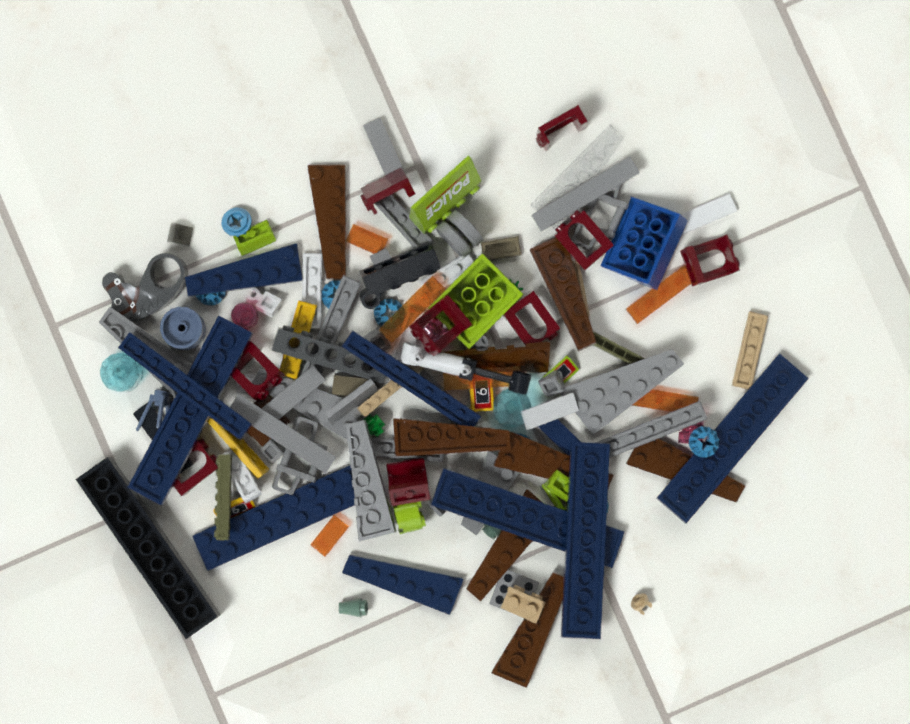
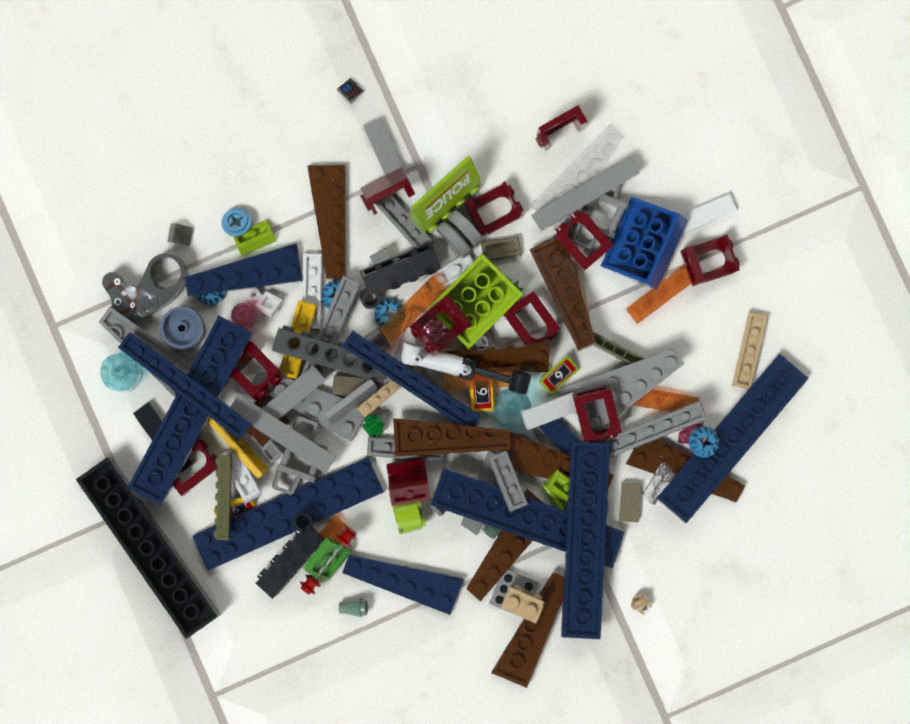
(160, 399): sand blue plant -> none
(292, 558): none -> black hinge
(327, 560): none -> bright green plate
(349, 91): none -> slope
(366, 239): clear orange tile -> none
(371, 501): light grey wing -> none
(500, 191): none -> dark red panel
(508, 481): none -> light grey tile
(552, 384): light grey slope -> none
(583, 397): none -> dark red panel
(629, 502): none -> dark tan tile
(658, 482): none -> clear plate

